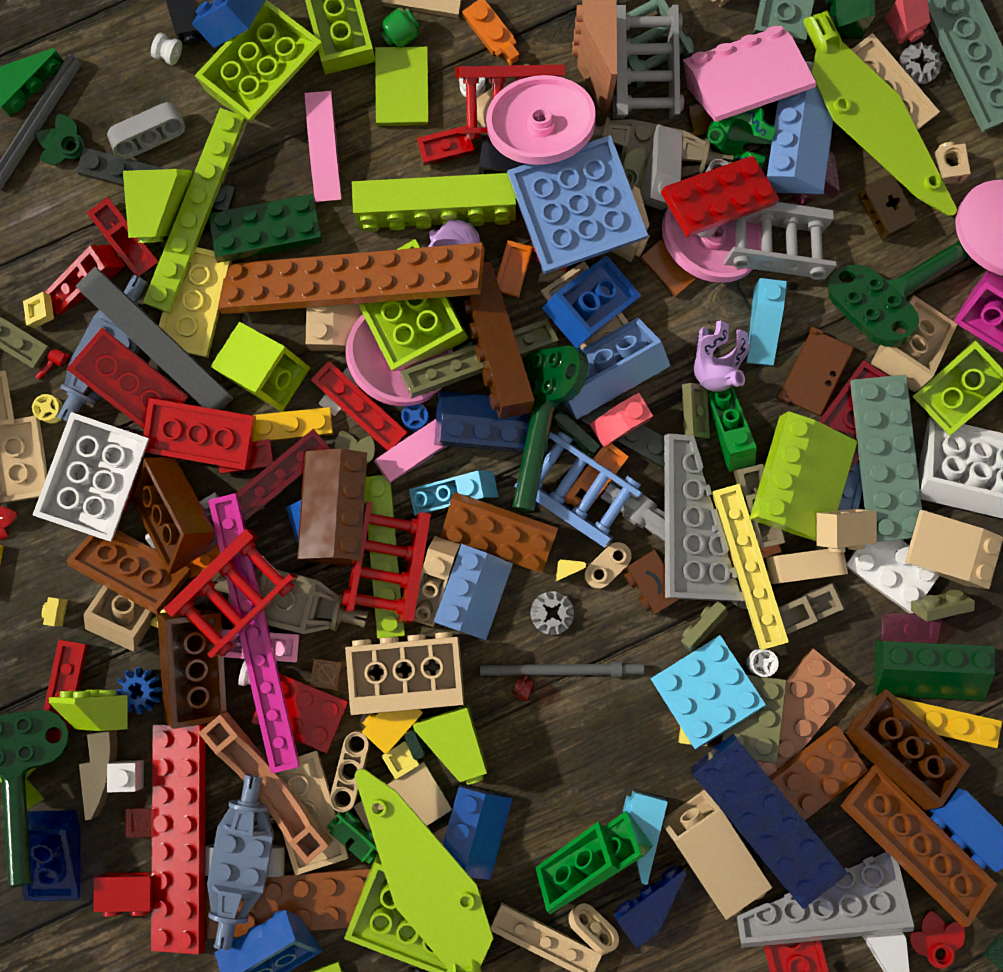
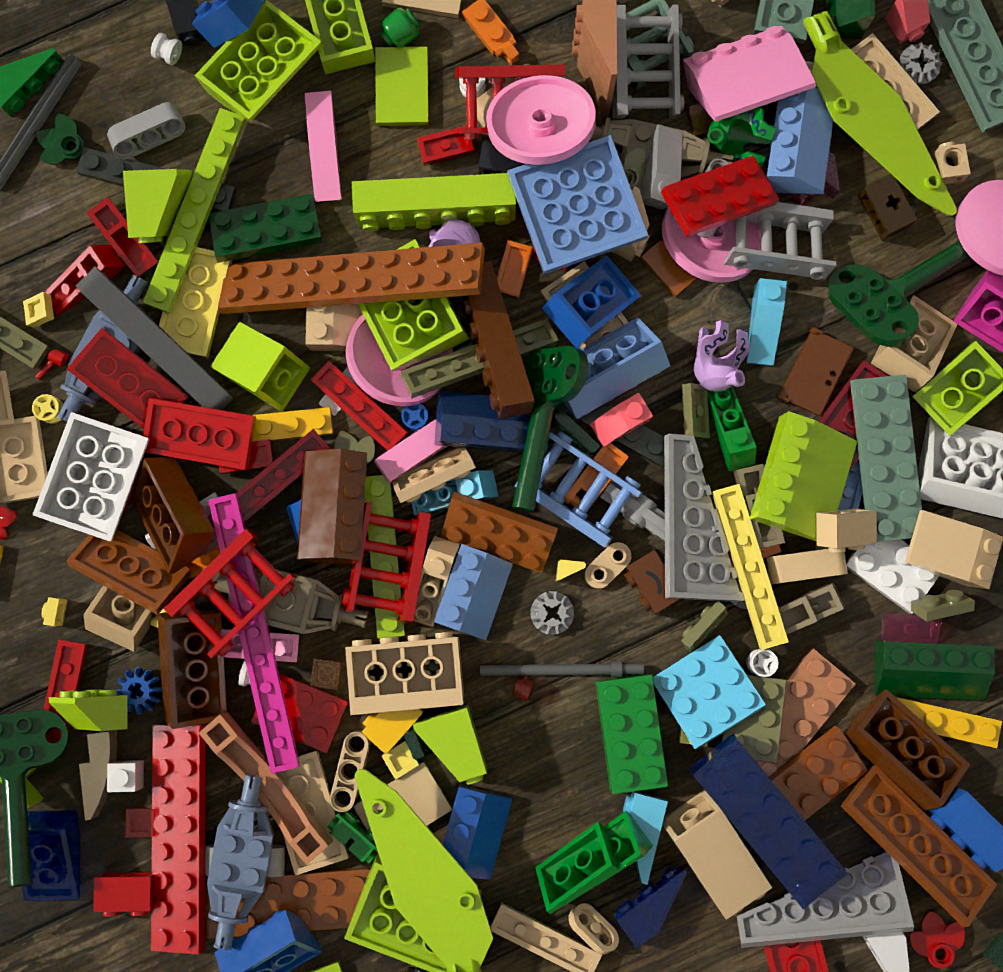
(433, 474): none -> tan plate
(631, 733): none -> green brick

